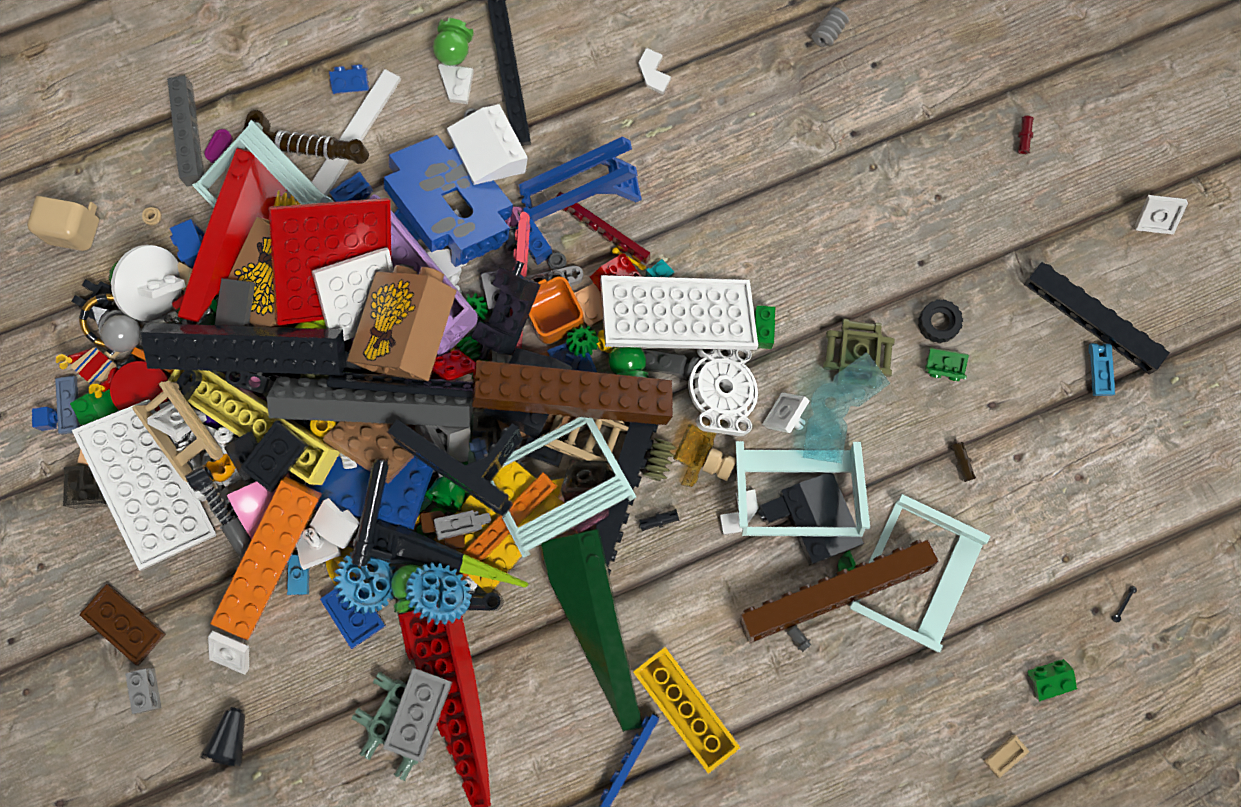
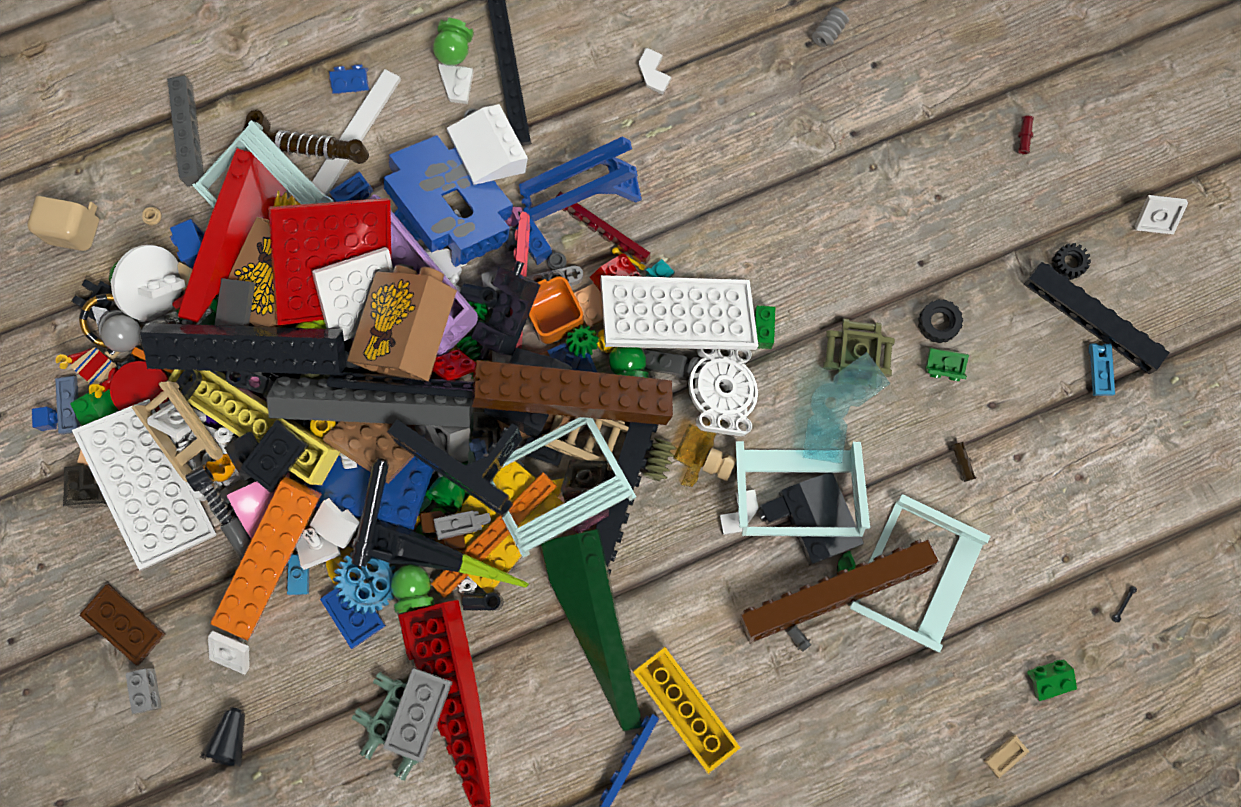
(218, 145): magenta tile -> none
(420, 591): dark azure gear -> none
(478, 294): none -> black piece
(659, 520): black pin -> none
(787, 413): white tile -> none
(1078, 254): none -> black tyre

